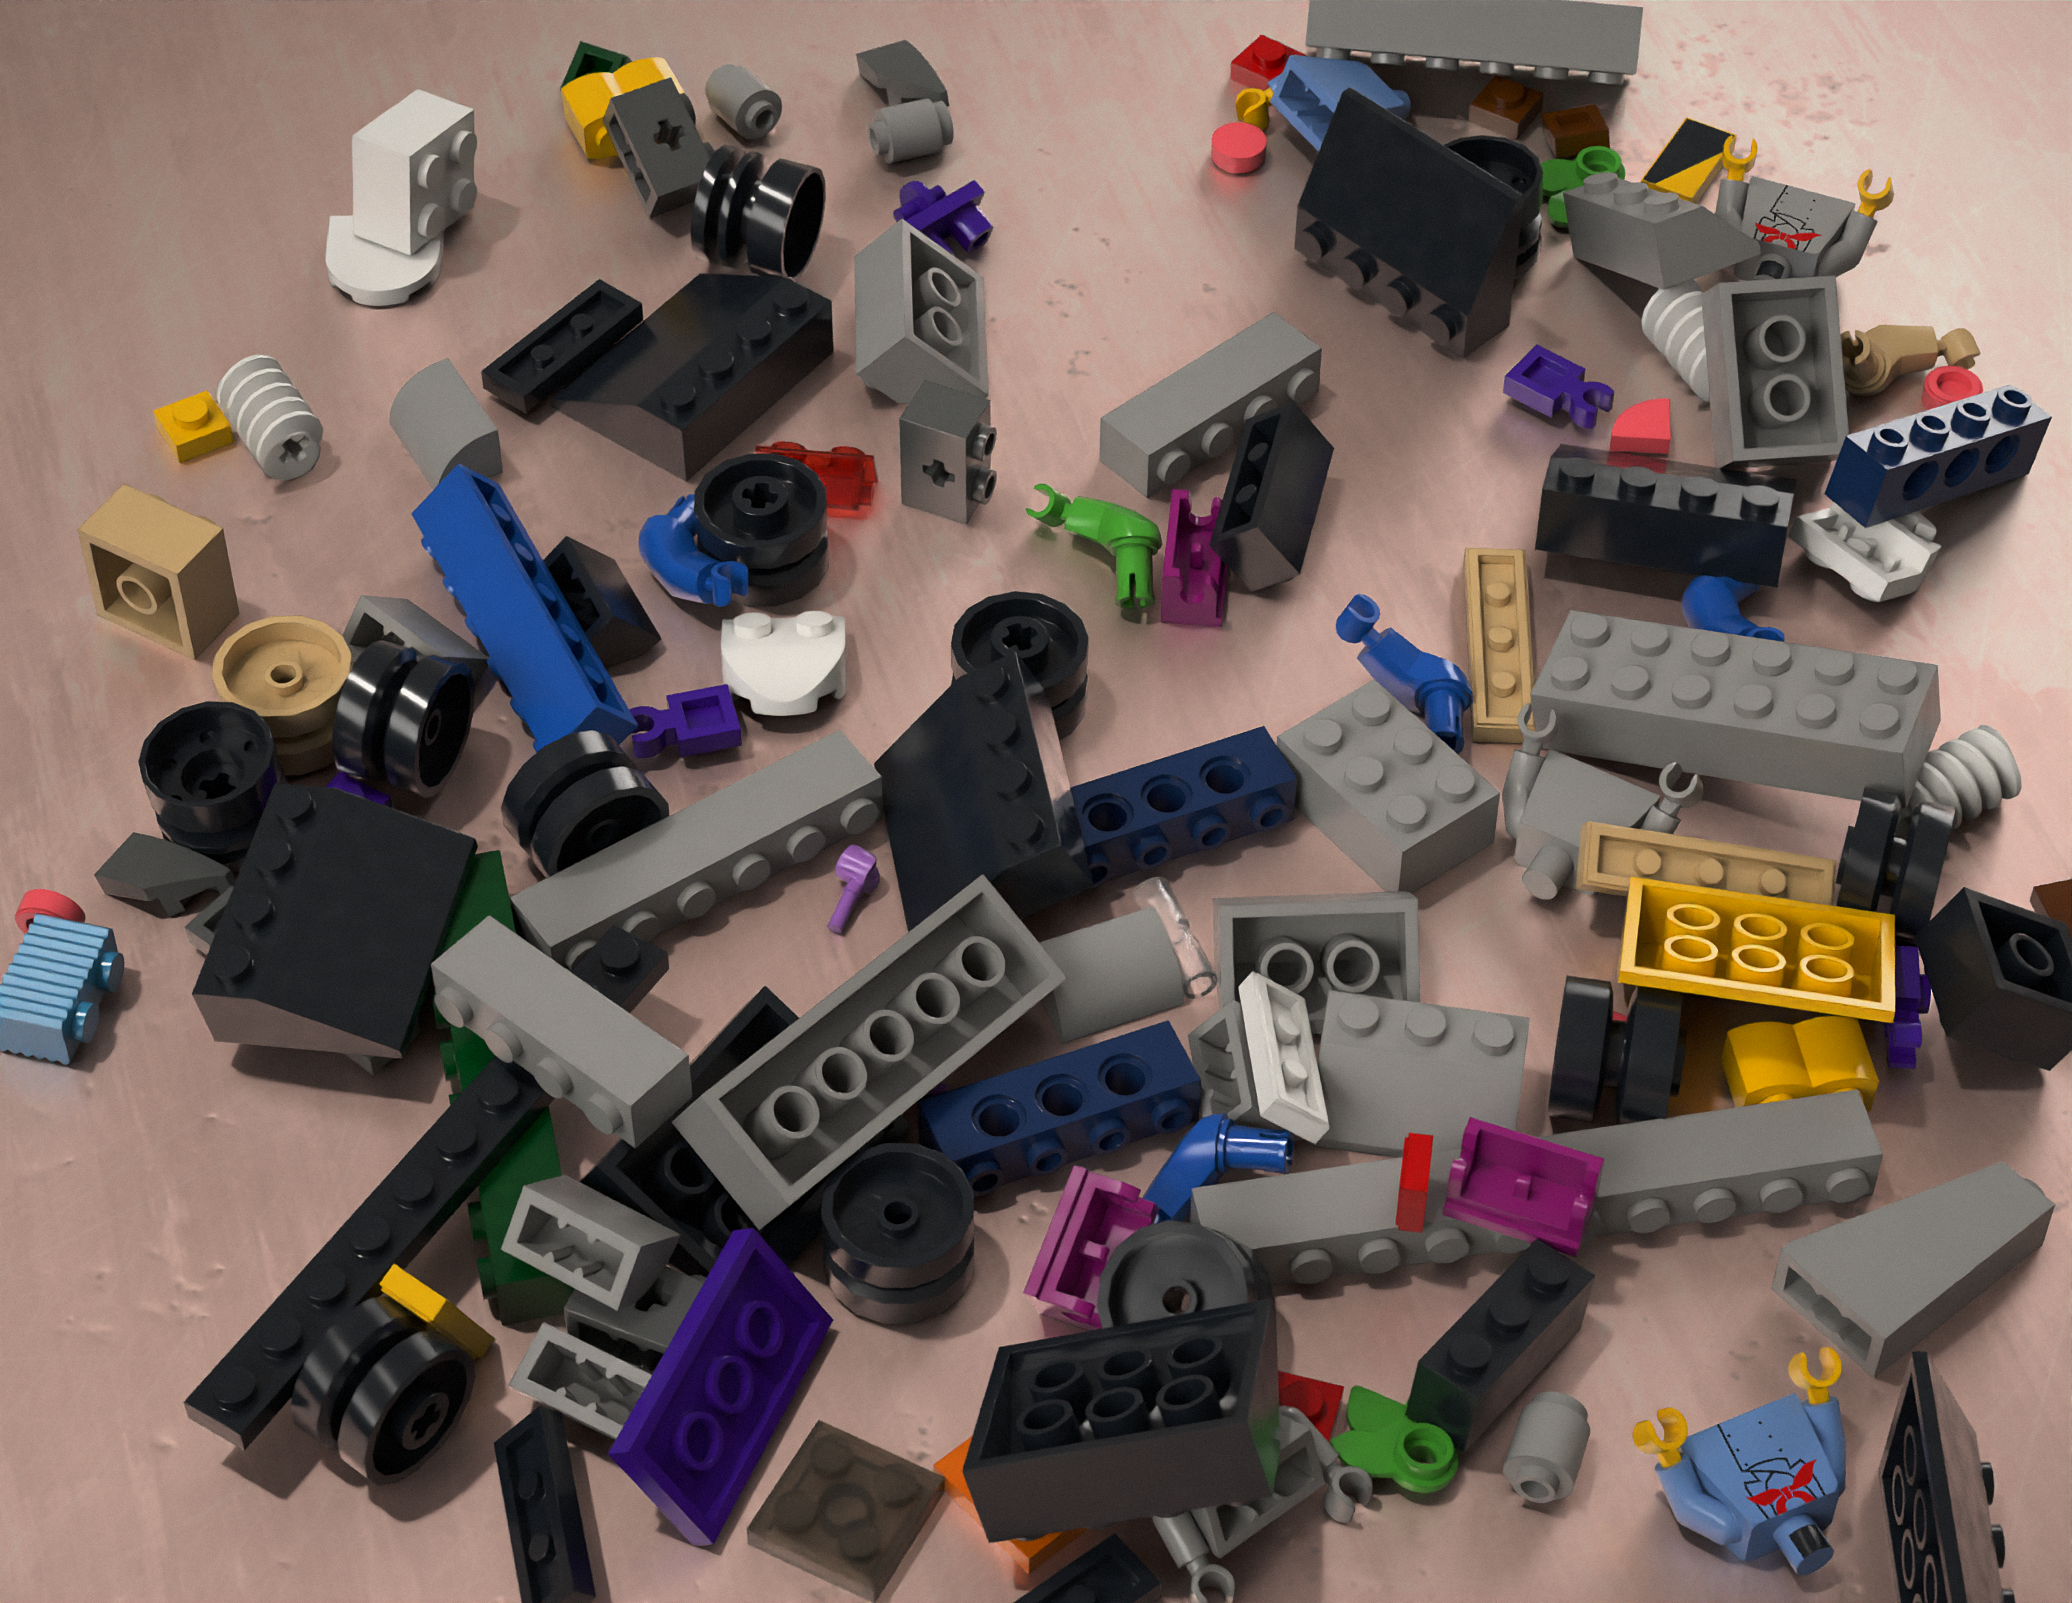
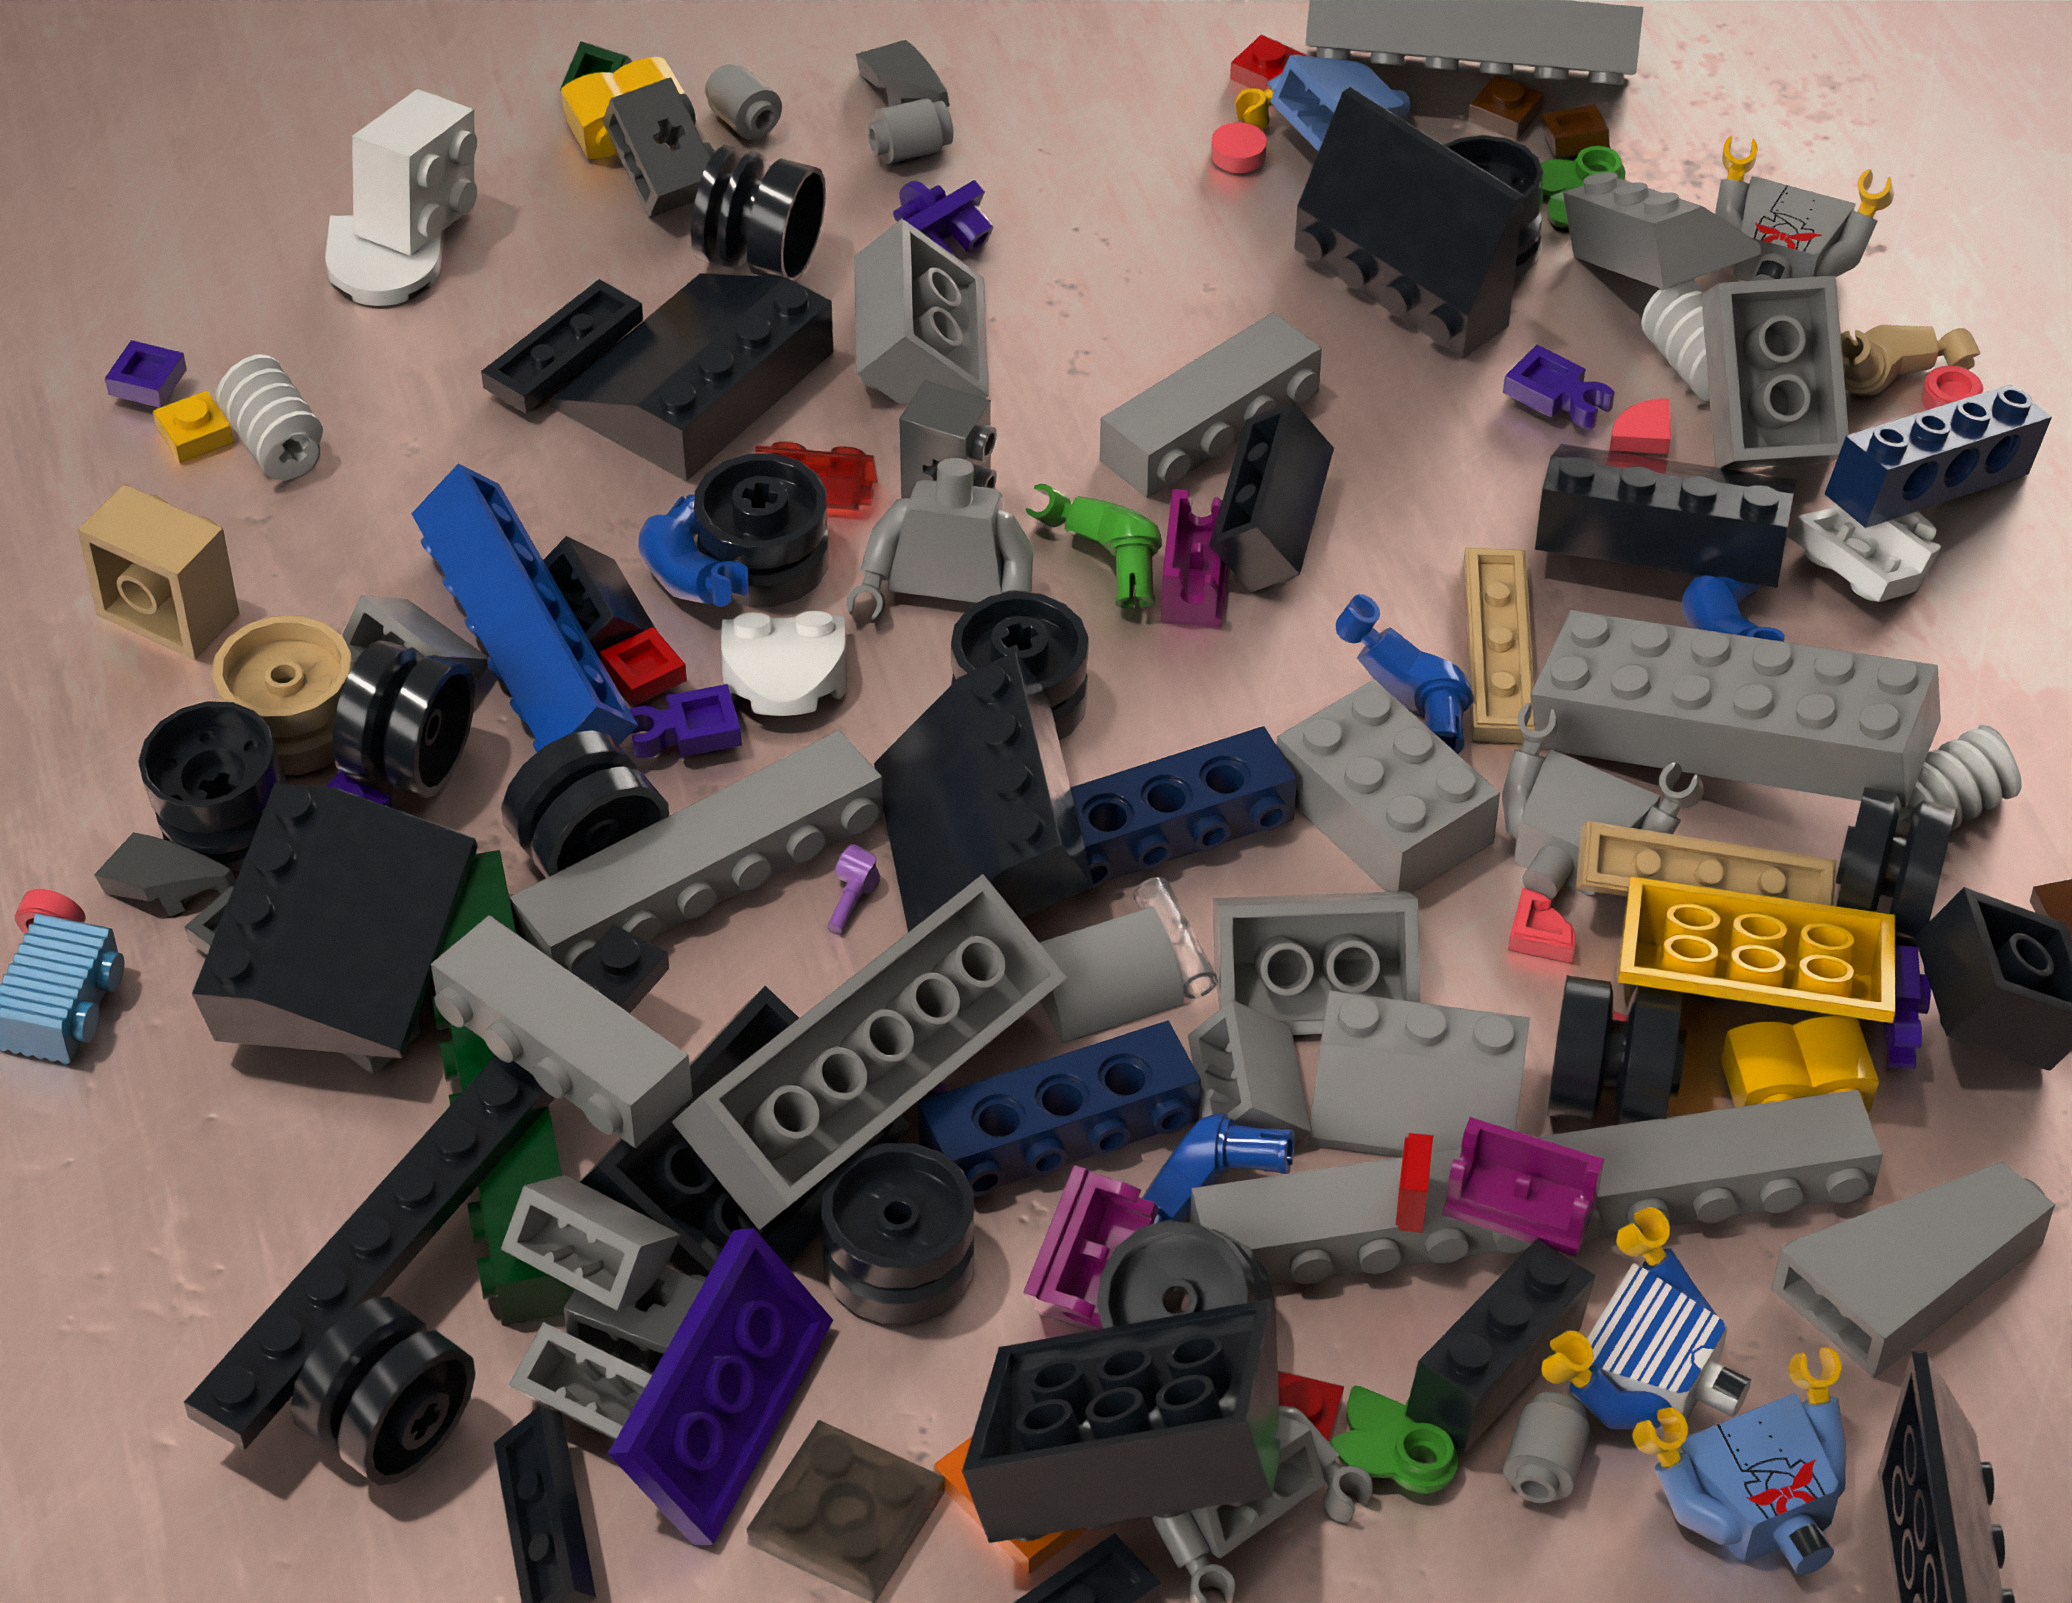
(146, 373): none -> dark purple plate
(436, 1311): yellow tile -> none
(444, 425): light grey brick -> none
(644, 666): none -> red plate
(947, 543): none -> light grey torso
(1283, 1058): white tile -> none
(1541, 929): none -> coral tile
(1651, 1344): none -> torso
(1689, 160): tile -> none

